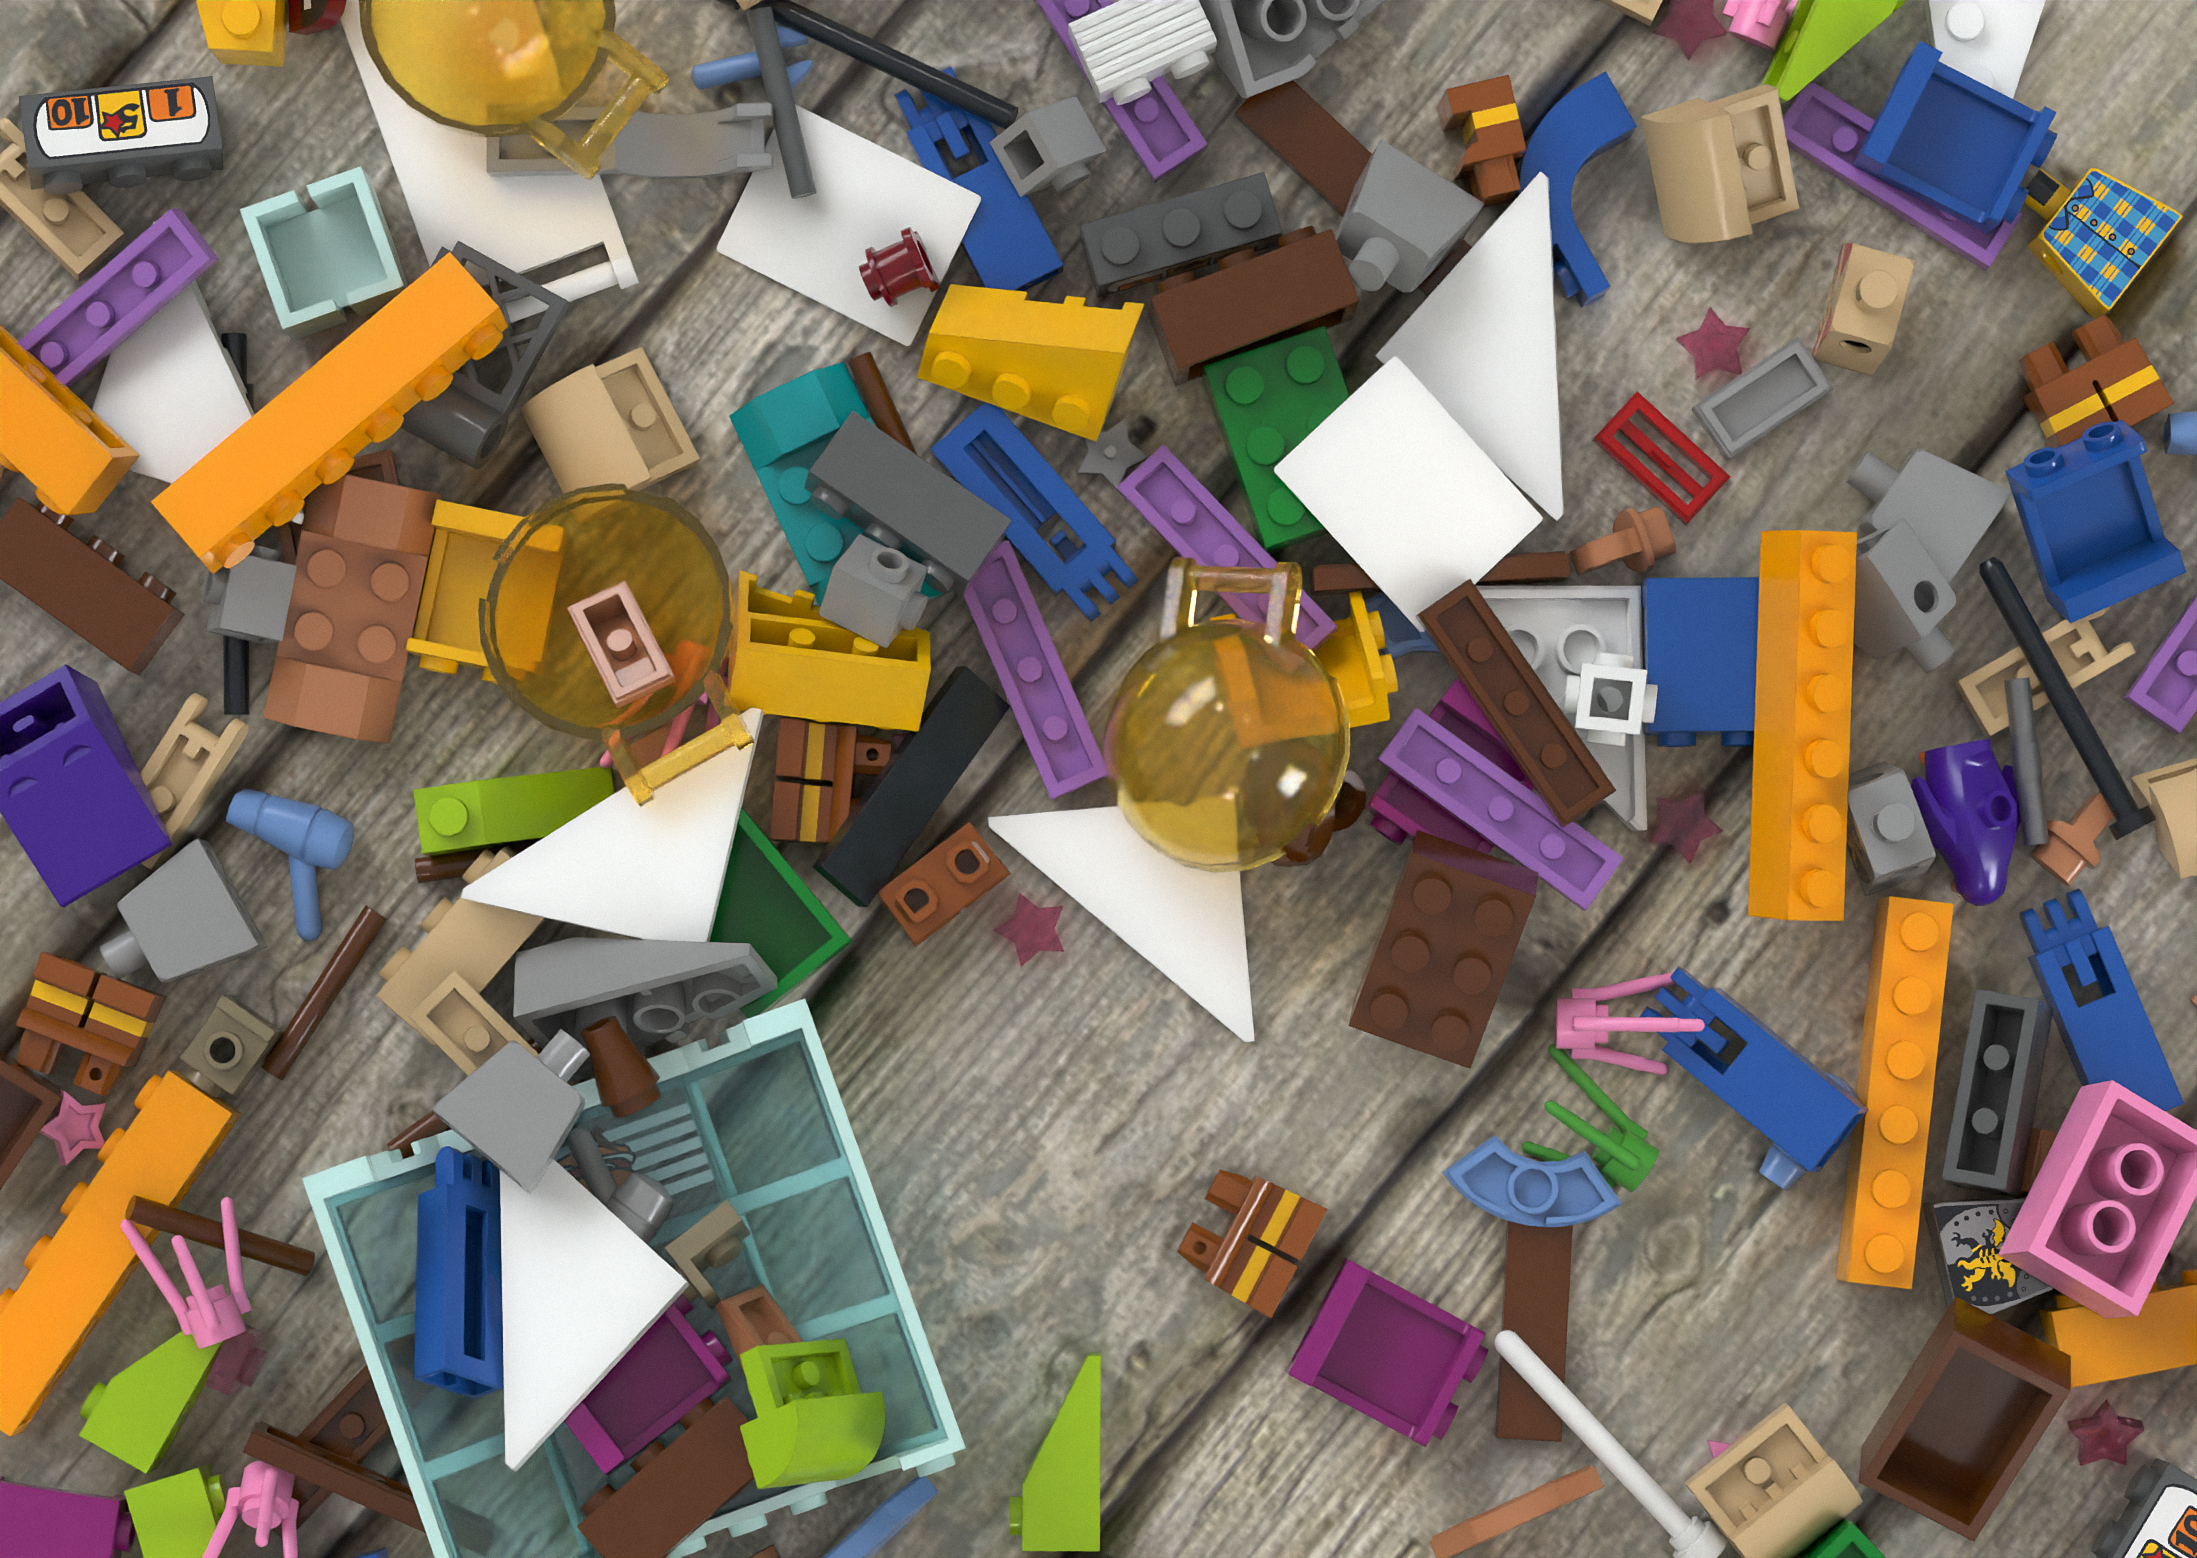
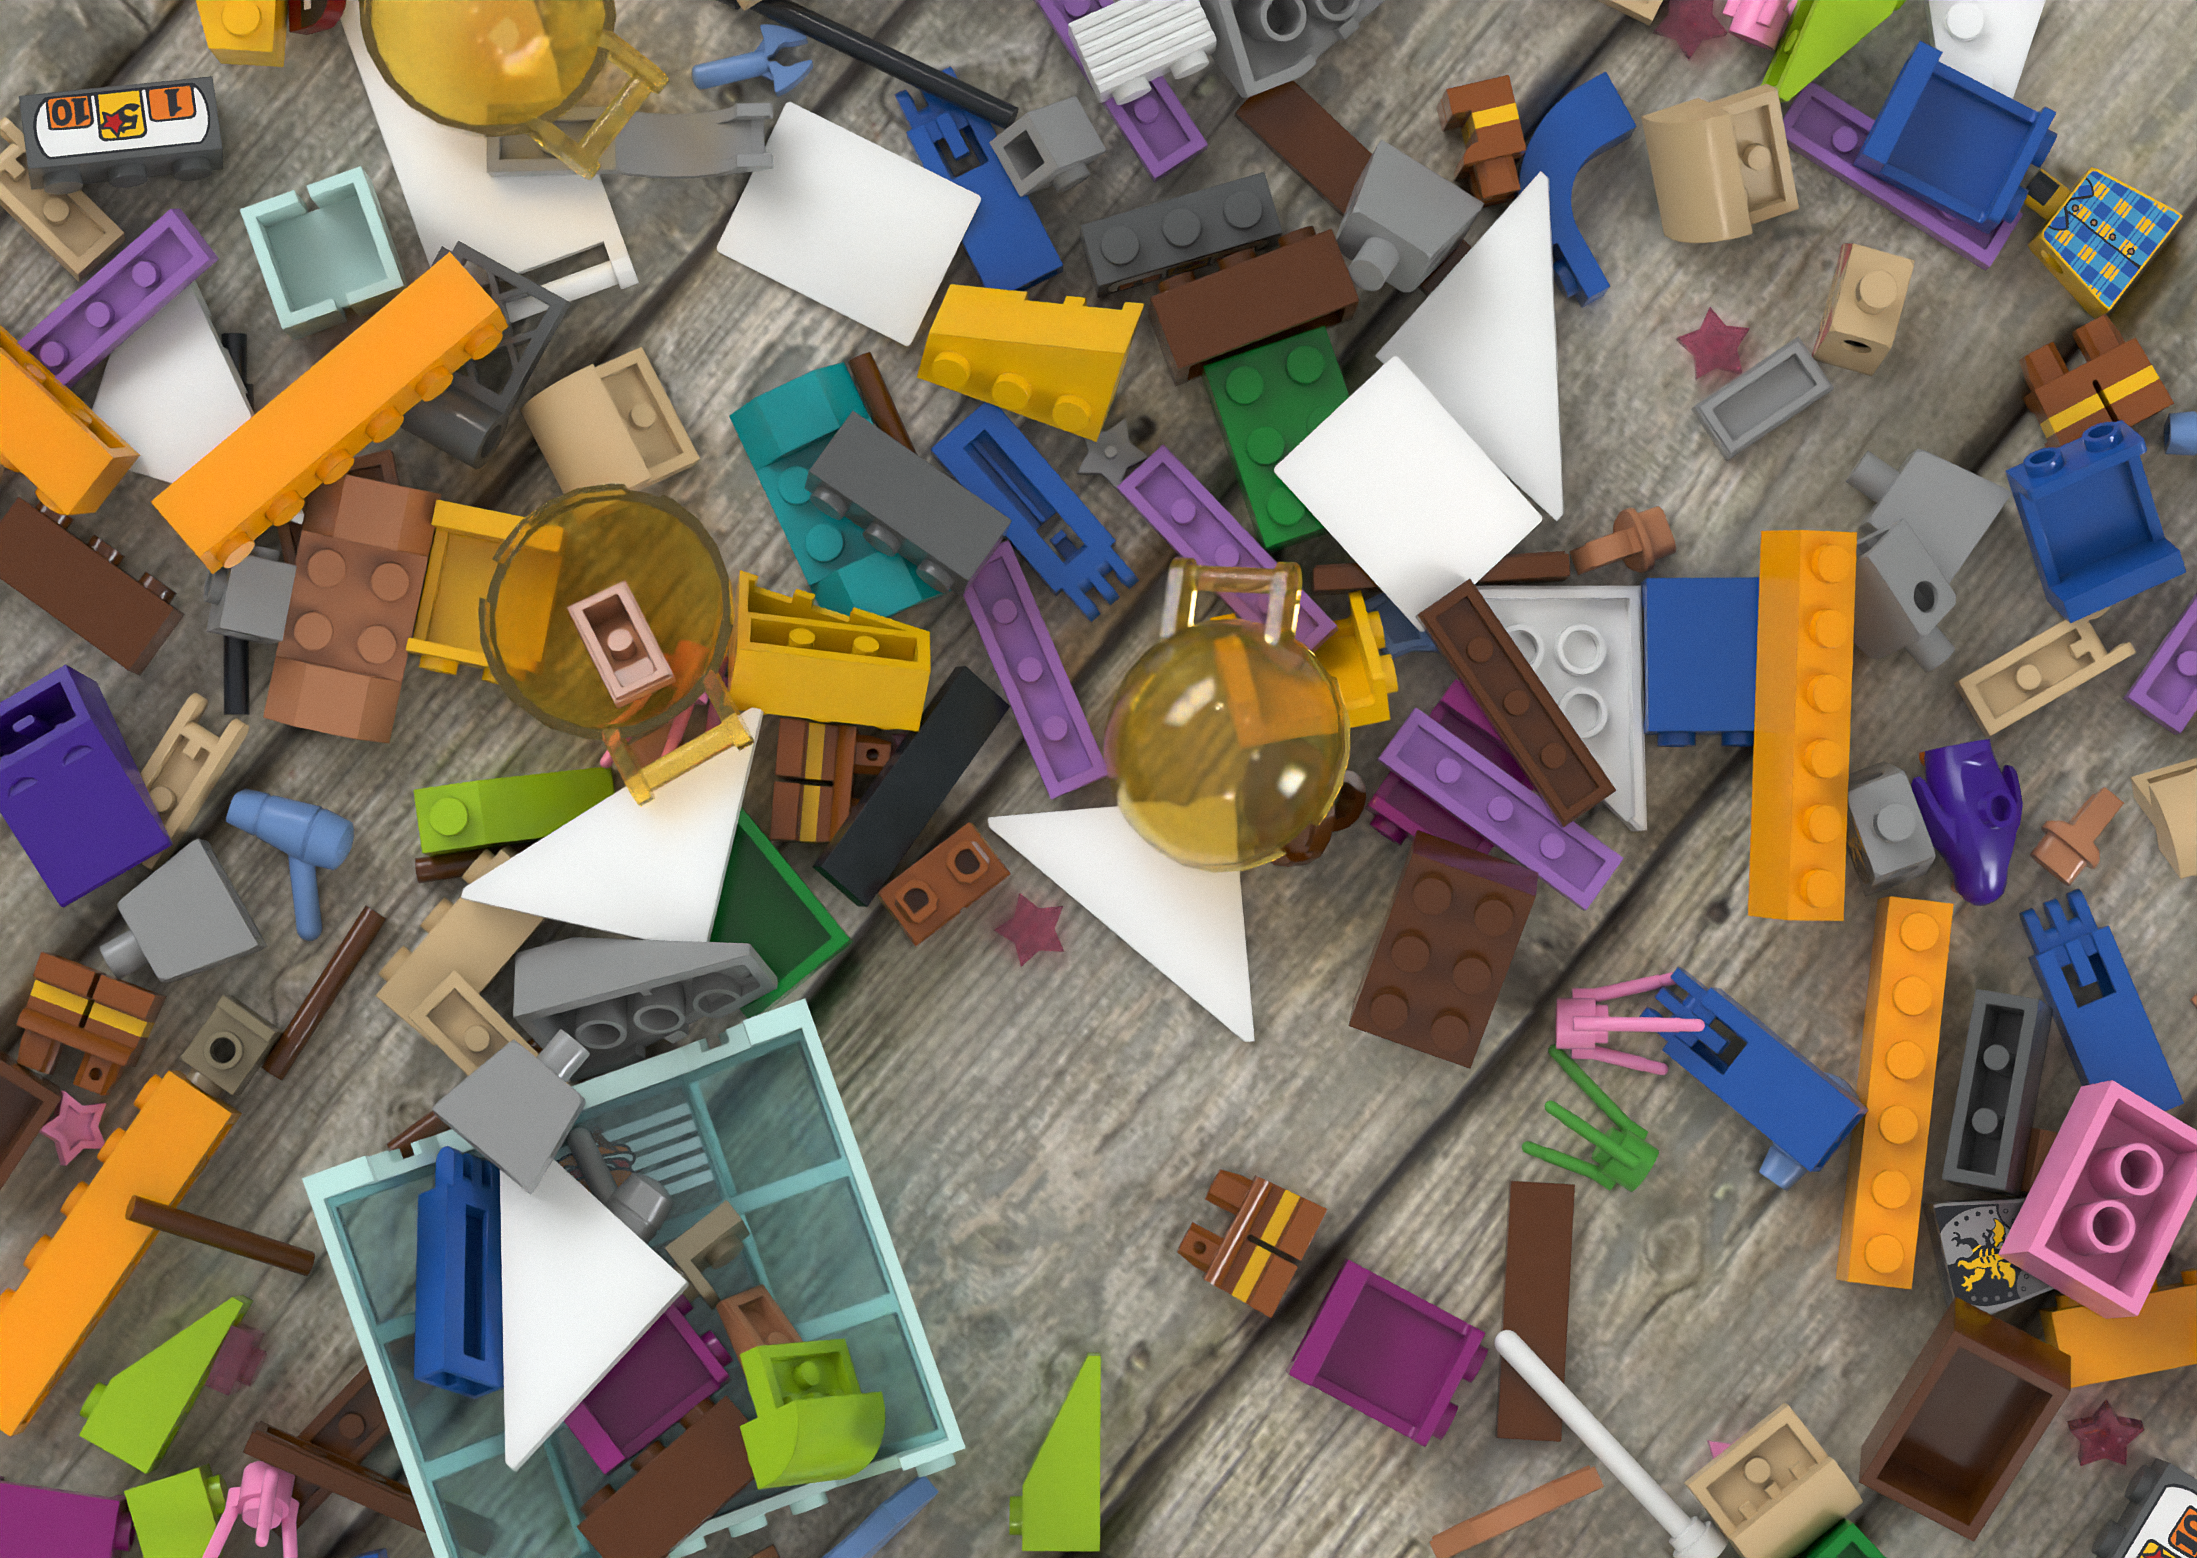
(211, 1312): bright pink plant -> none
(620, 1070): reddish brown cone -> none
(780, 95): dark grey bar -> none
(875, 591): light grey brick -> none
(898, 269): dark red brick -> none
(1531, 1190): medium blue tile -> none
(1637, 699): white brick -> none
(1643, 475): red tile -> none
(1684, 825): clear pink piece -> none
(2026, 761): flat silver piece -> none
(2064, 701): black bar -> none

